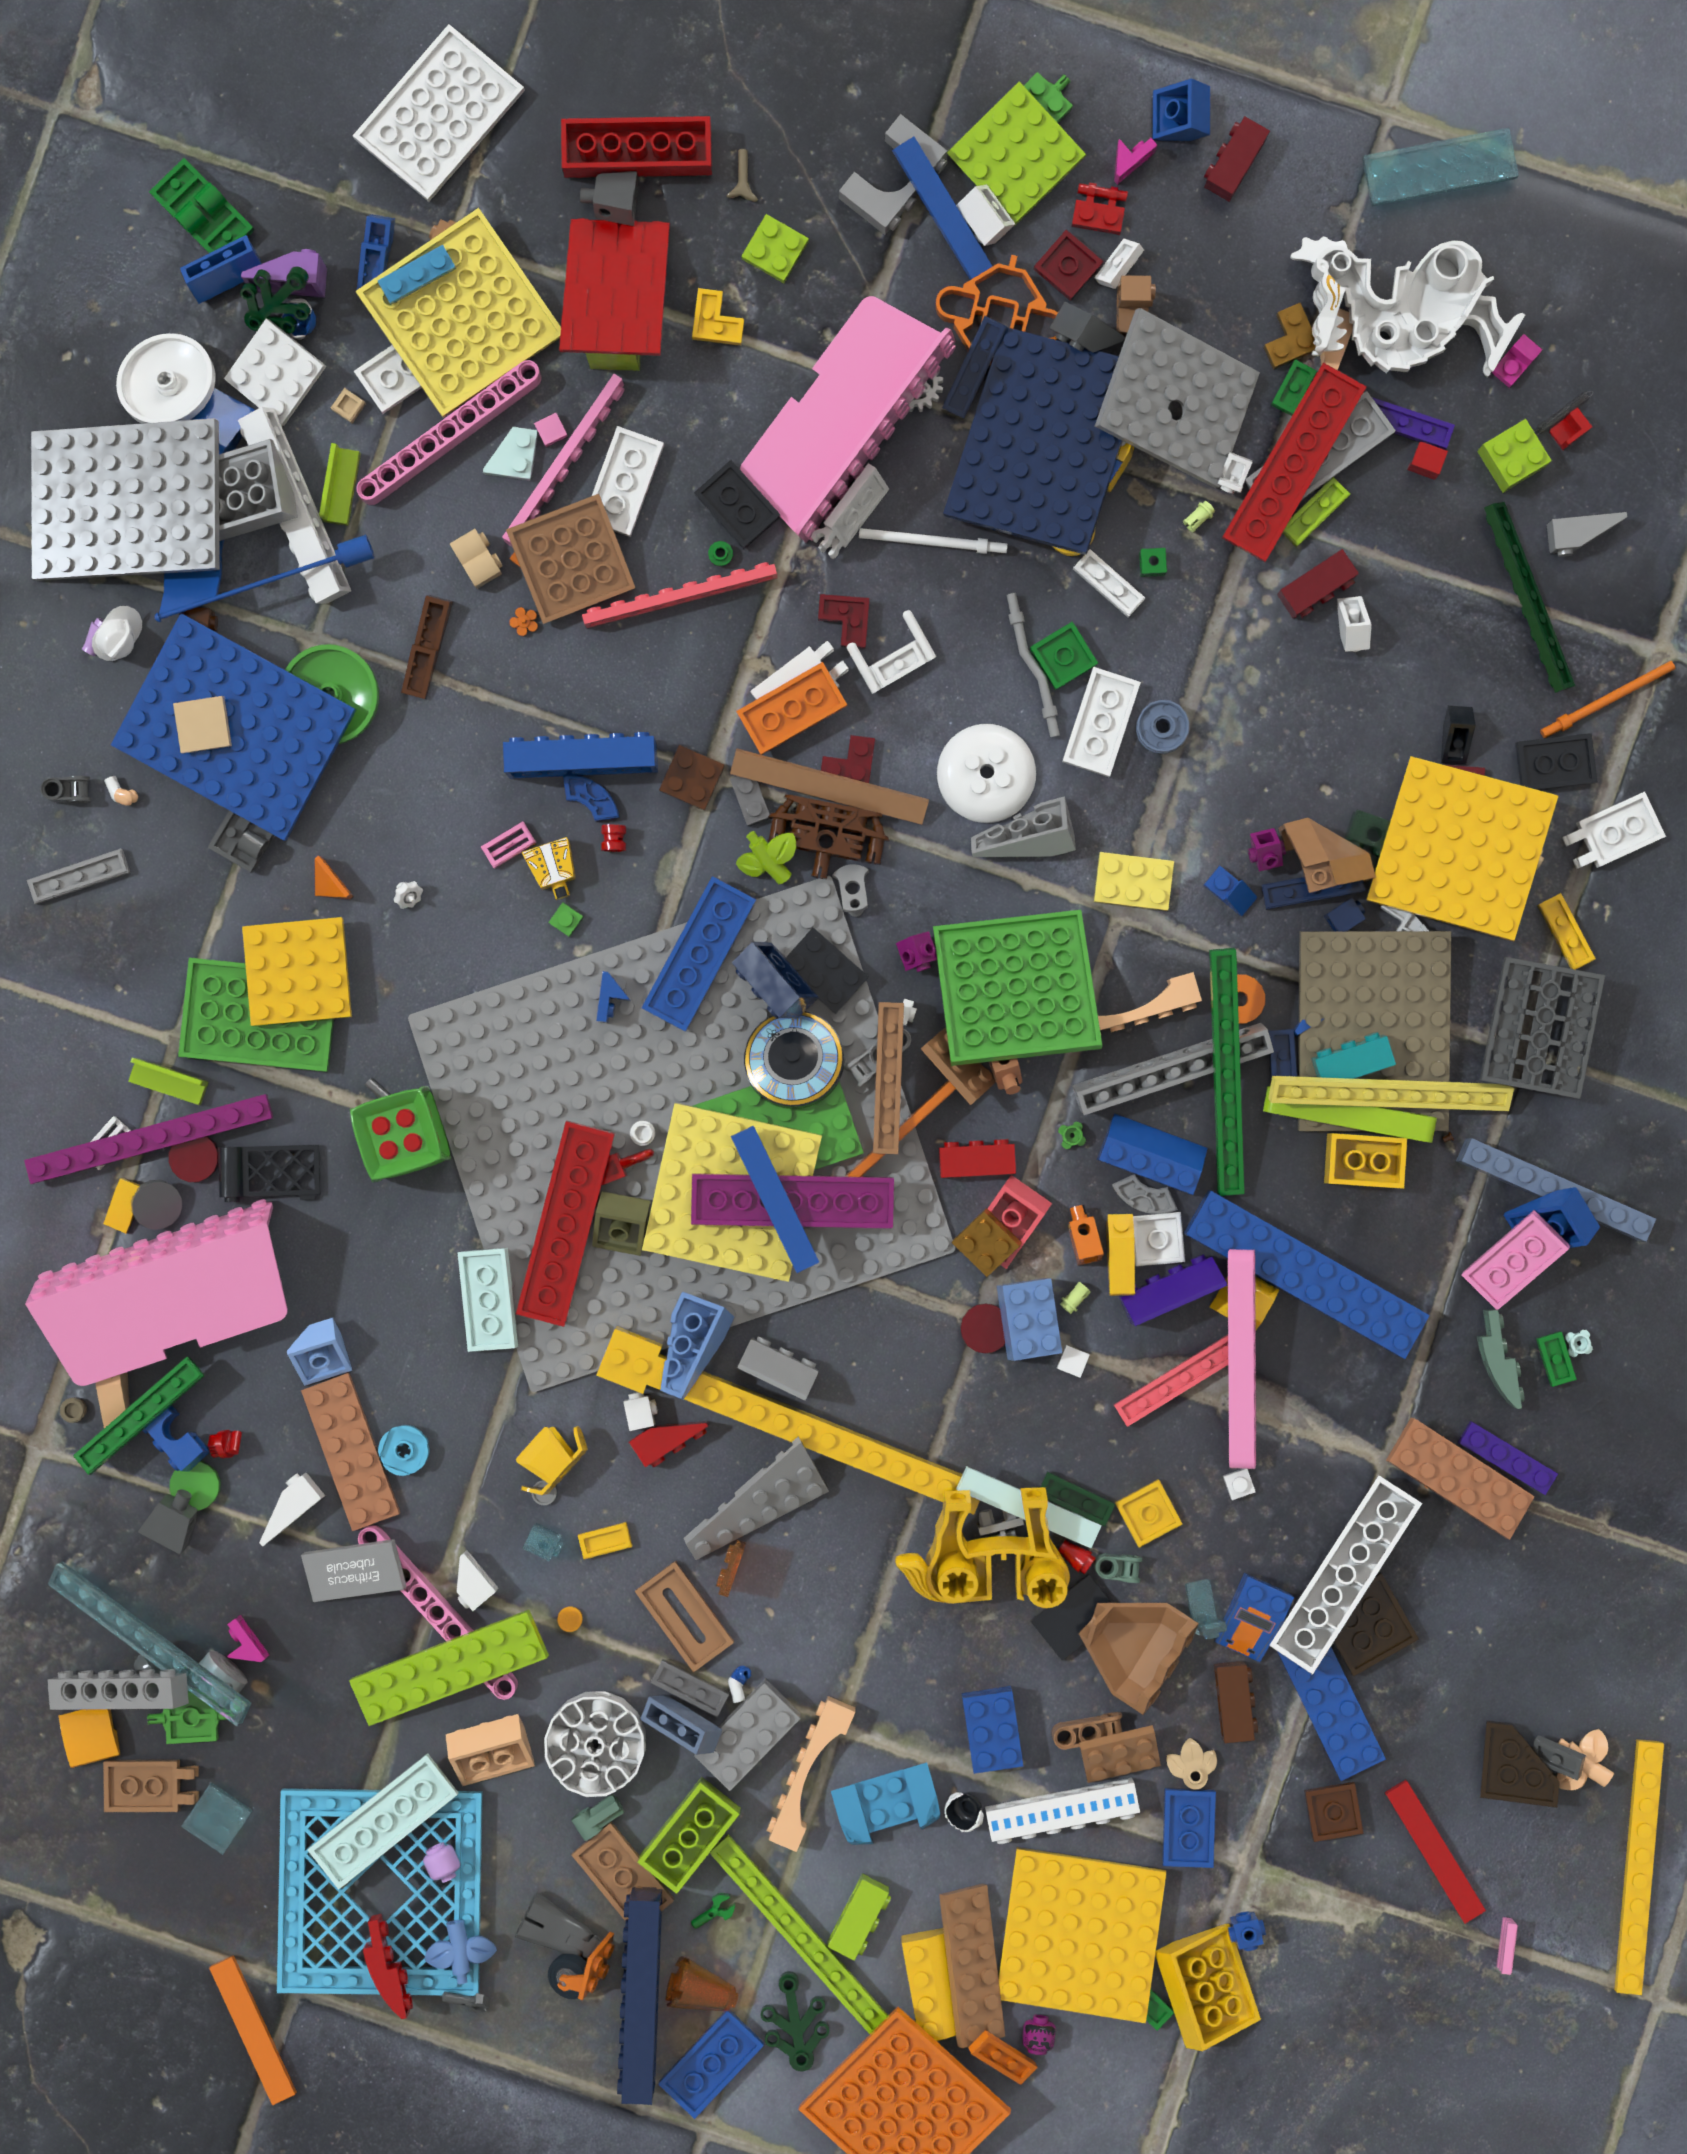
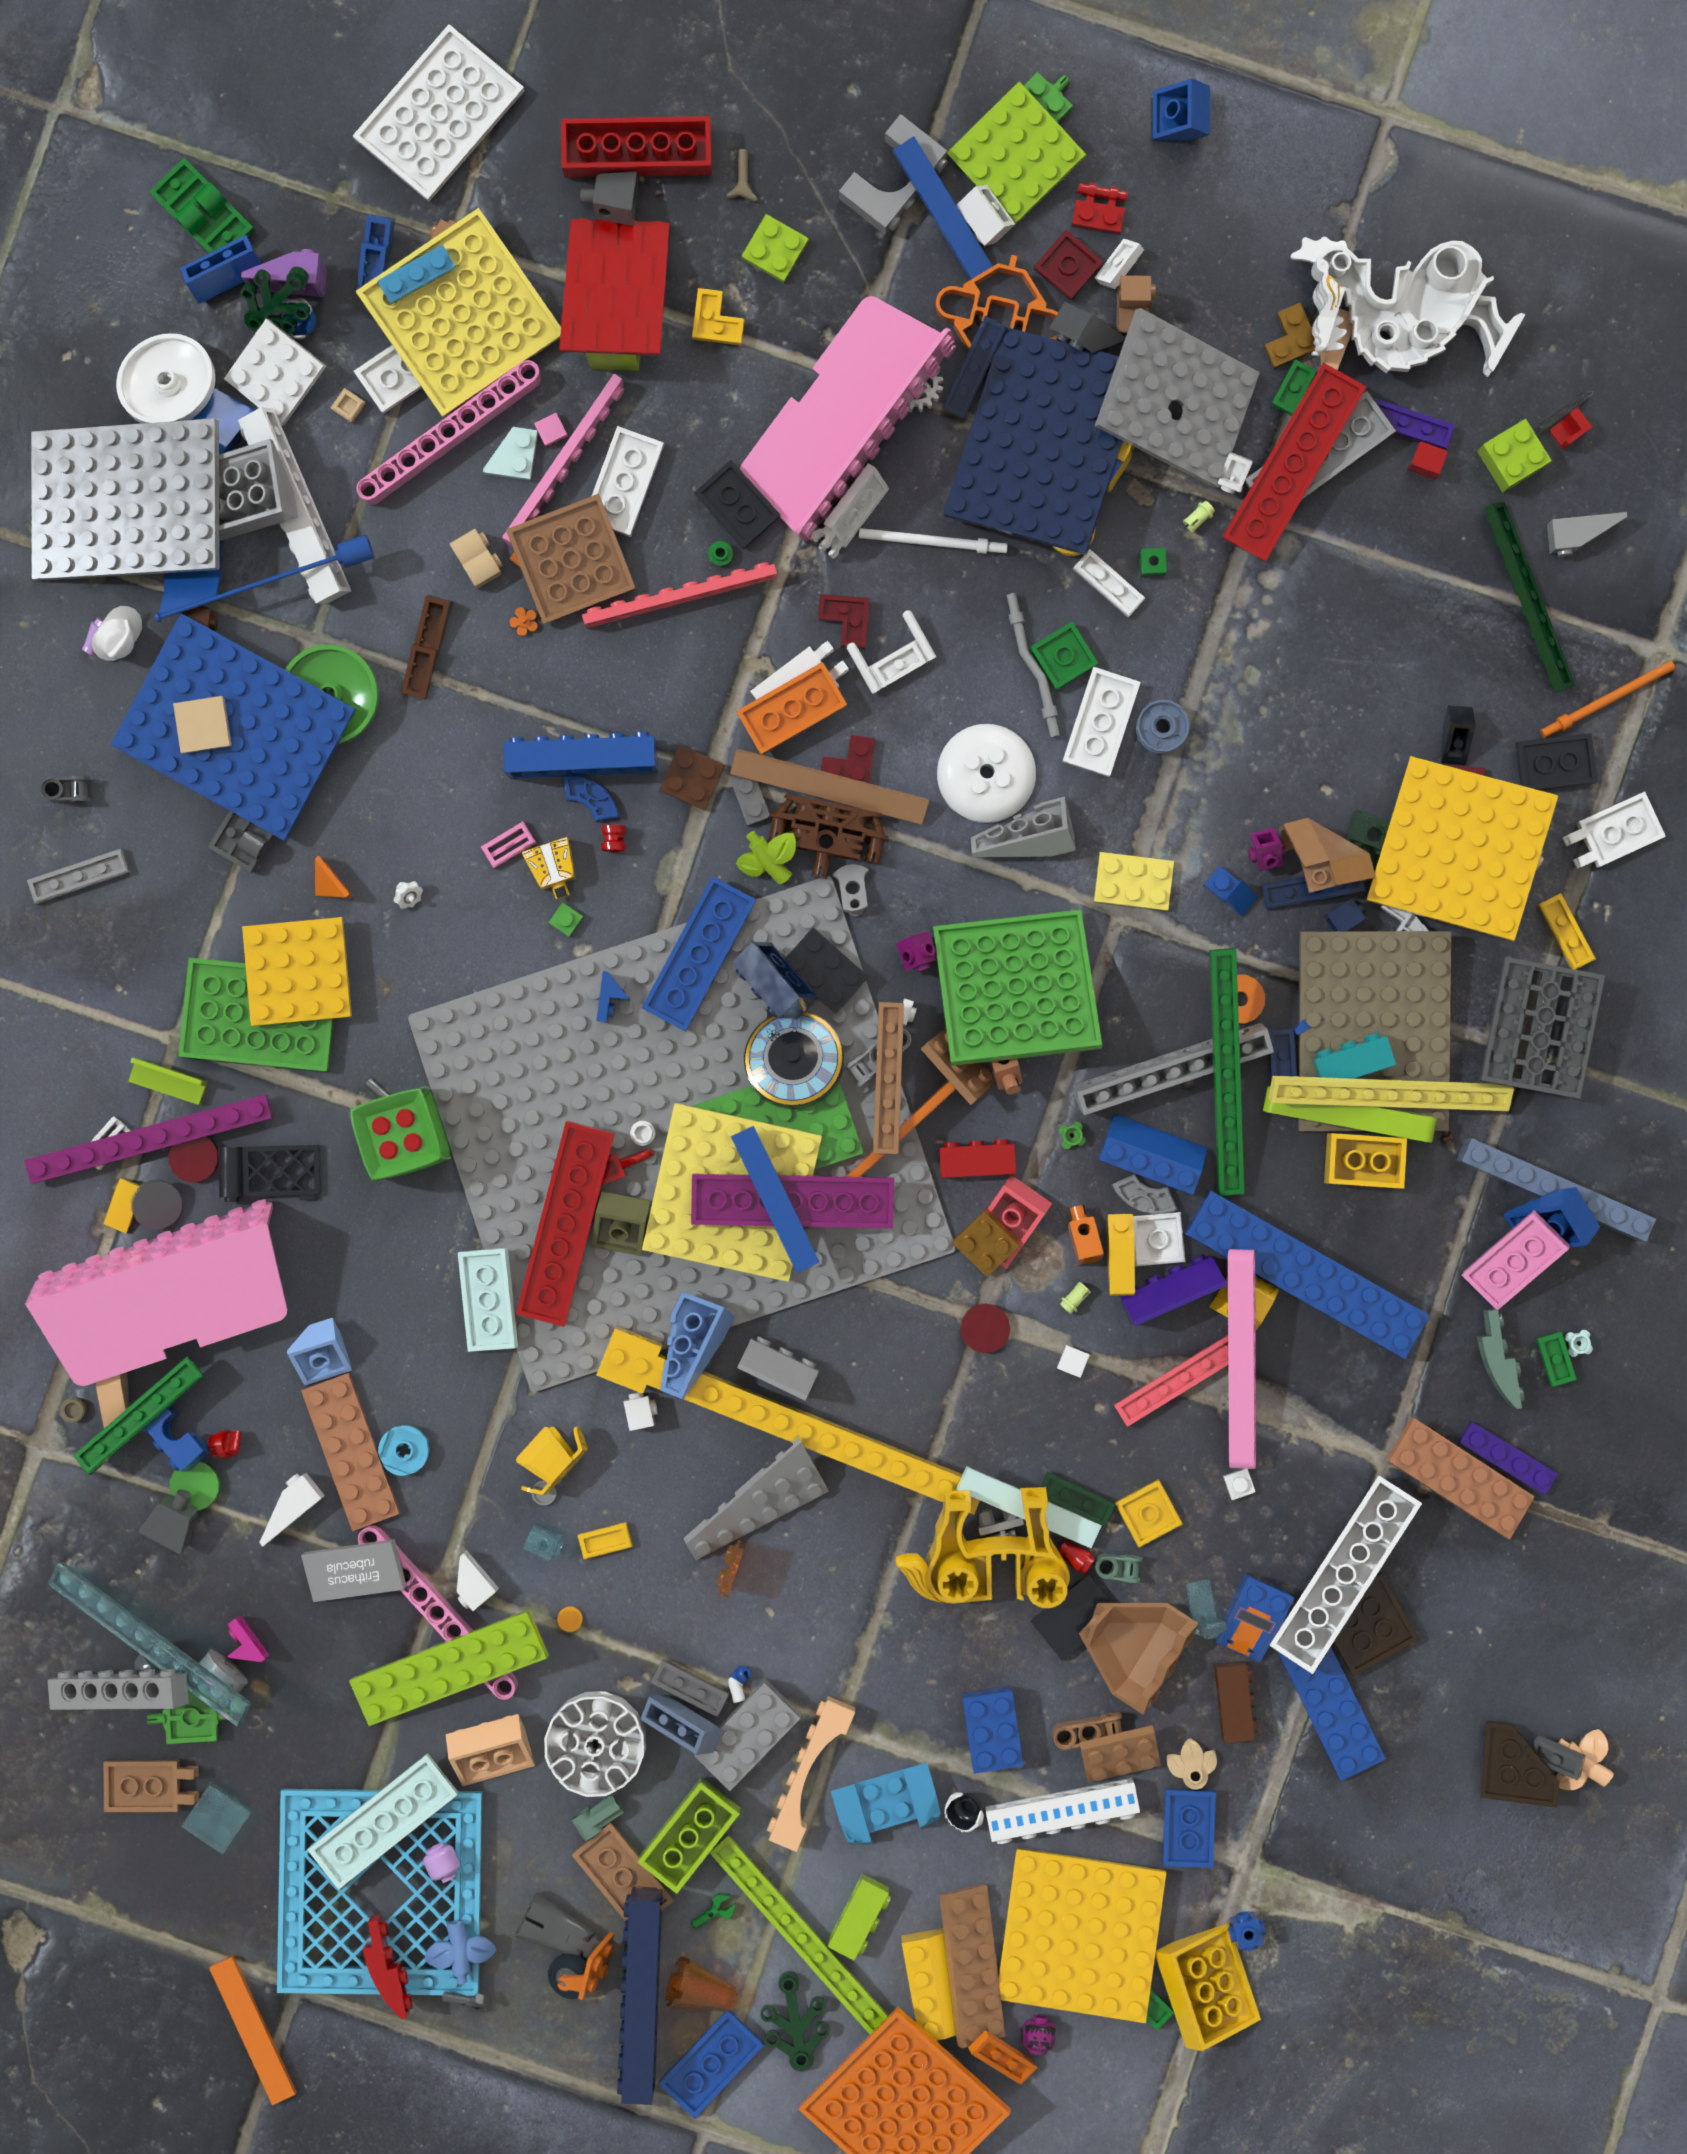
(88, 1736): light orange slope -> none
(118, 794): light nougat arm -> none
(339, 485): lime panel -> none
(659, 1440): red slope -> none
(692, 1651): medium nougat piece -> none
(1029, 1319): medium blue brick -> none
(1128, 162): dark pink slope -> none
(1180, 993): light nougat arch -> none
(1235, 158): dark red brick -> none
(1315, 511): lime tile -> none
(1318, 585): dark red brick -> none
(1333, 1811): reddish brown plate -> none
(1354, 624): white slope -> none
(1435, 1851): red tile -> none
(1440, 167): clear light blue plate -> none
(1507, 1945): bright pink tile -> none
(1516, 360): dark pink slope -> none
(1639, 1867): yellow plate -> none

